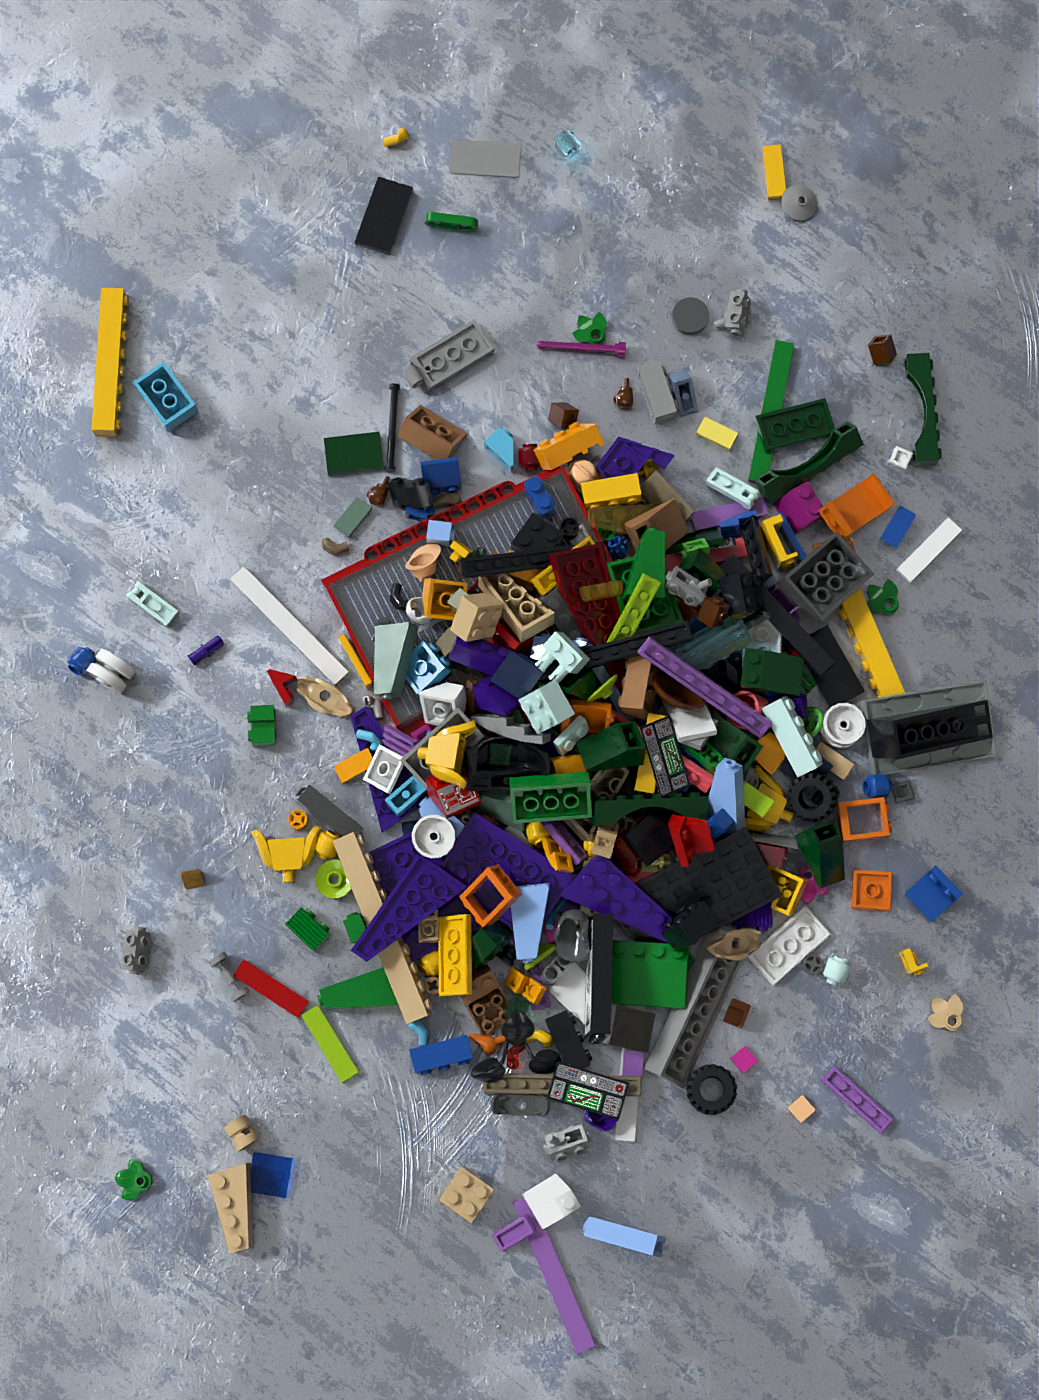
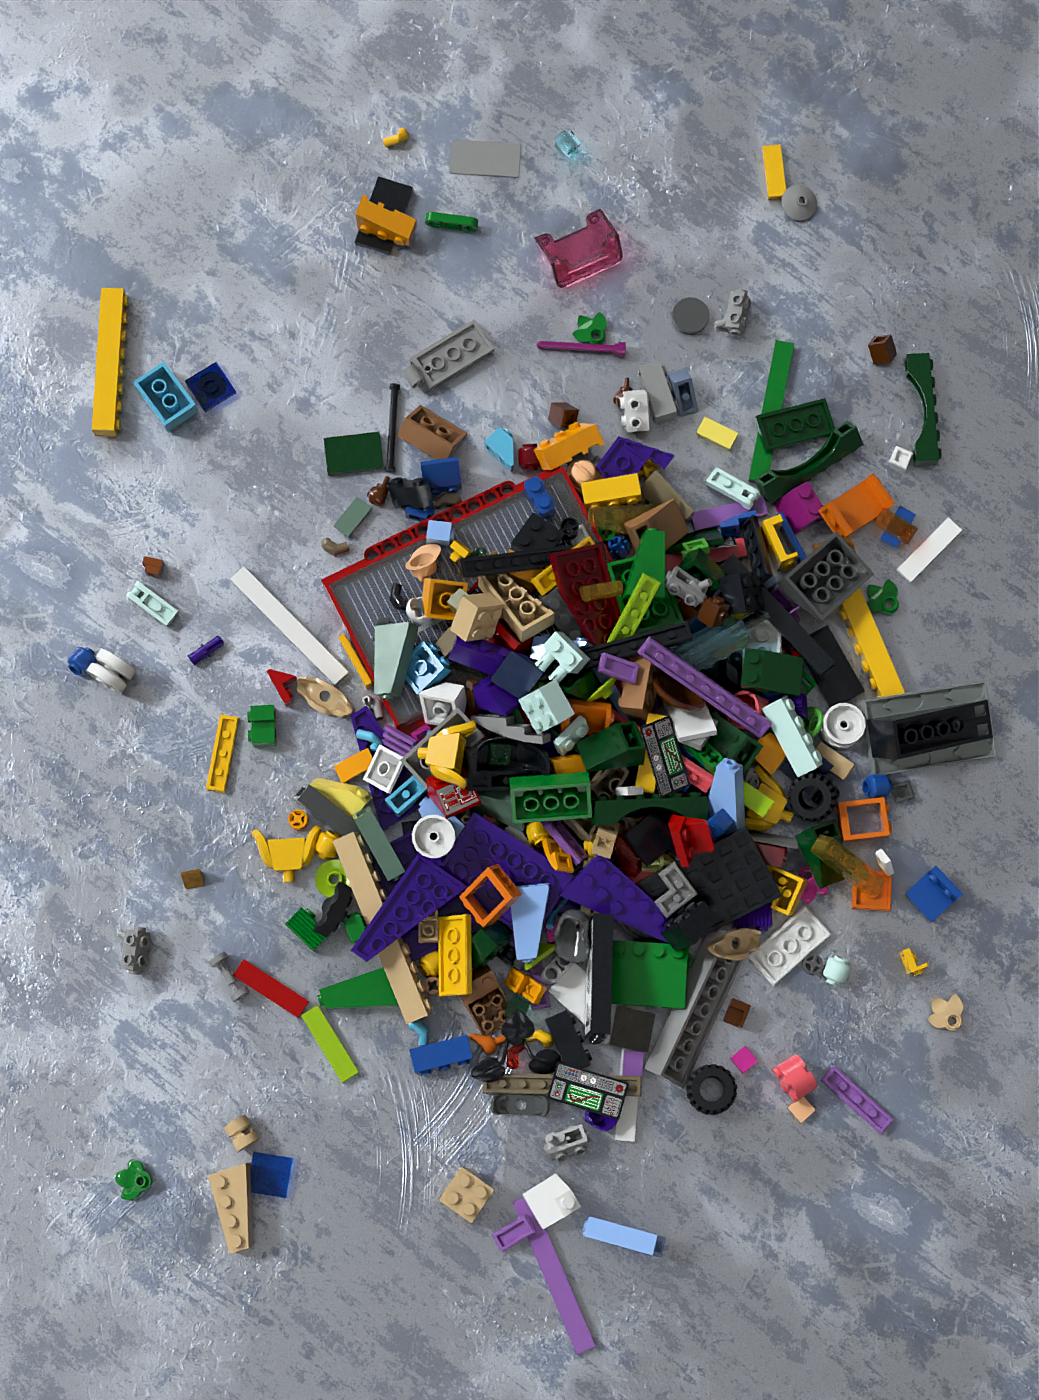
(153, 566): none -> dark orange piece
(210, 386): none -> clear blue tile
(222, 753): none -> yellow tile
(334, 910): none -> black brick
(345, 796): none -> light yellow slope
(378, 844): none -> sand green slope
(385, 223): none -> light orange wedge
(582, 251): none -> clear pink windscreen
(618, 668): none -> medium lavender tile
(629, 790): none -> white tile
(635, 411): none -> white brick
(679, 890): none -> light grey tile
(795, 1078): none -> coral brick
(847, 865): none -> clear yellow brick
(884, 862): none -> white tile
(895, 526): none -> clear orange slope

